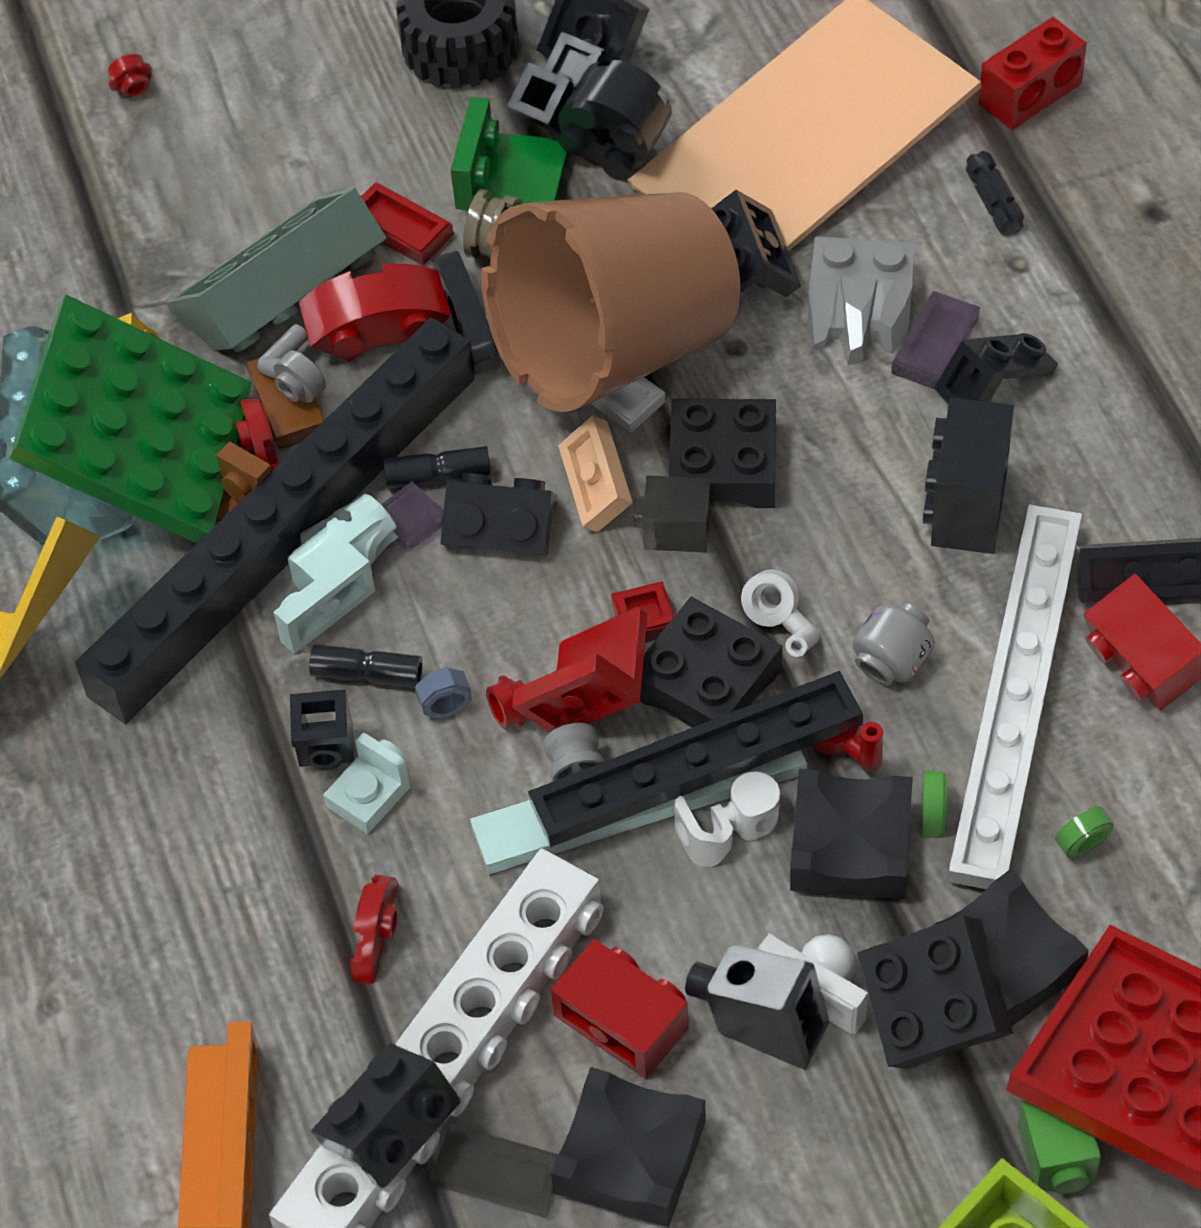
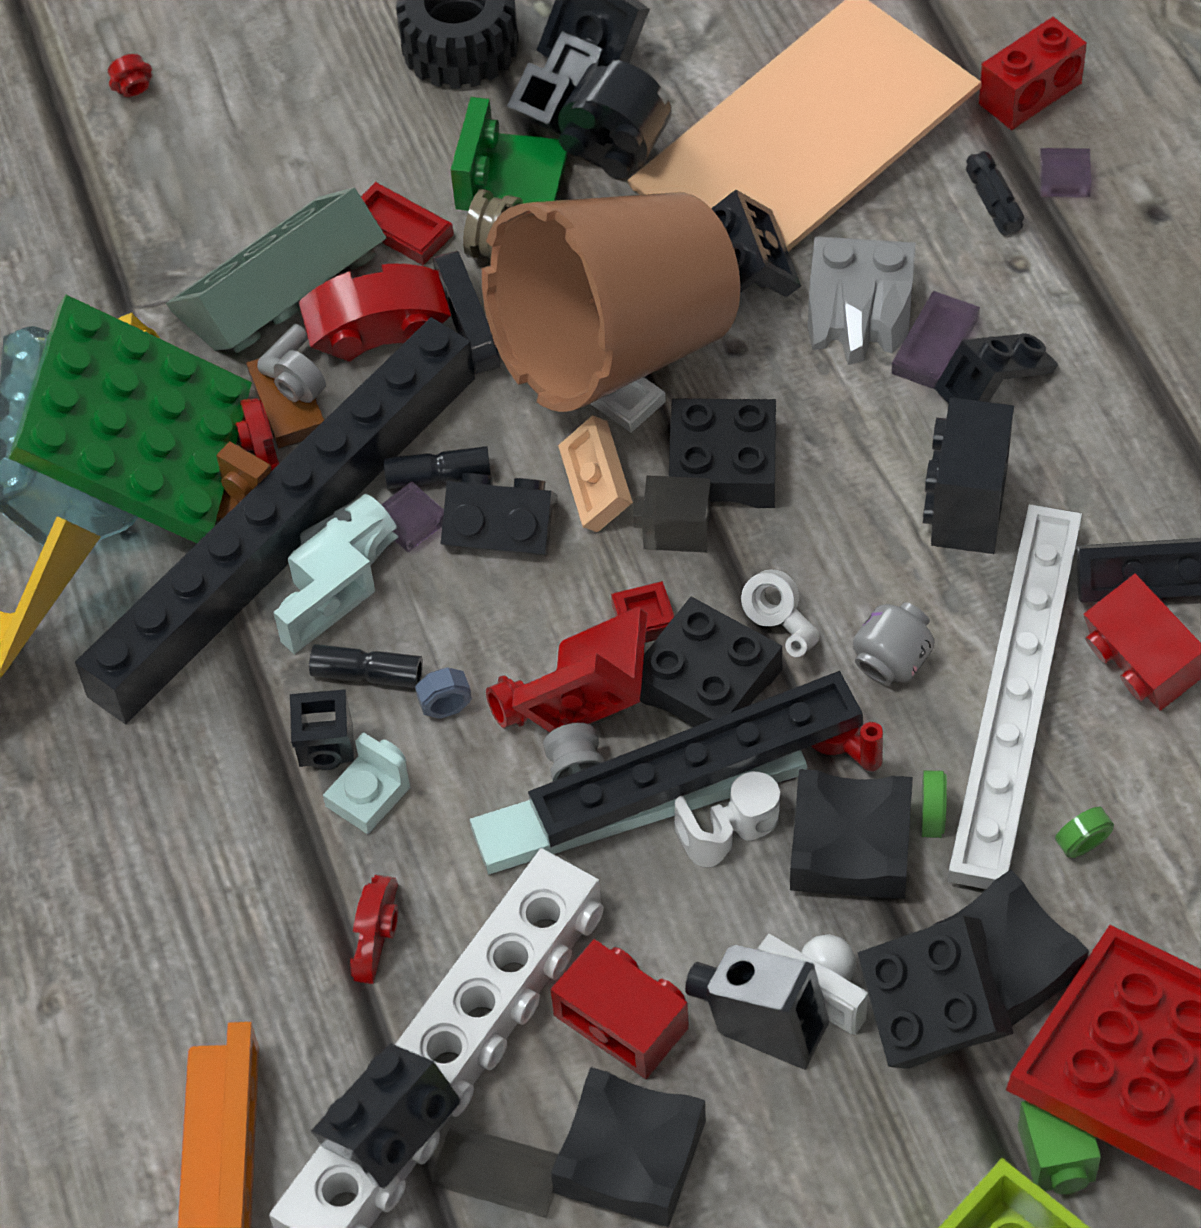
(1065, 172): none -> clear purple tile

